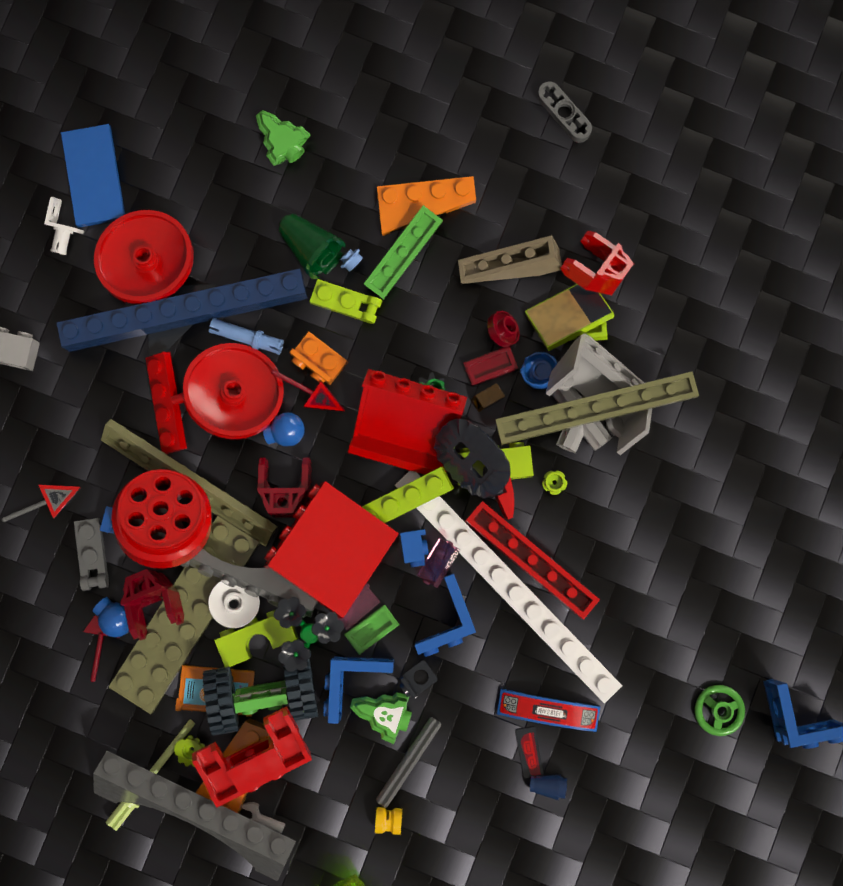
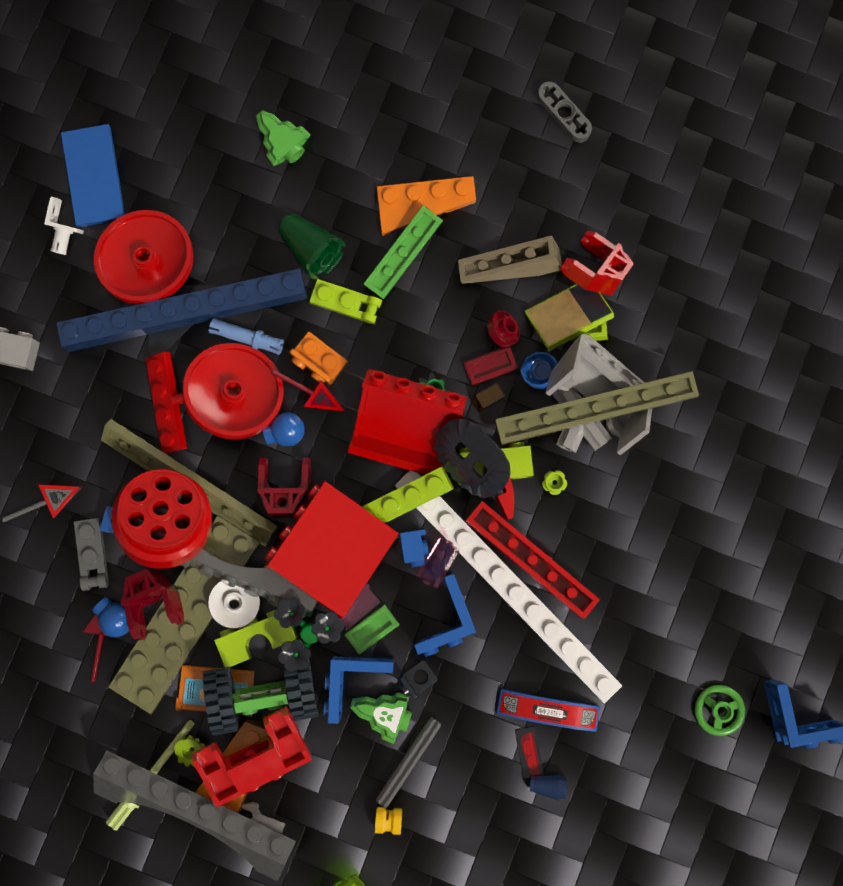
(351, 259): medium blue plate -> none

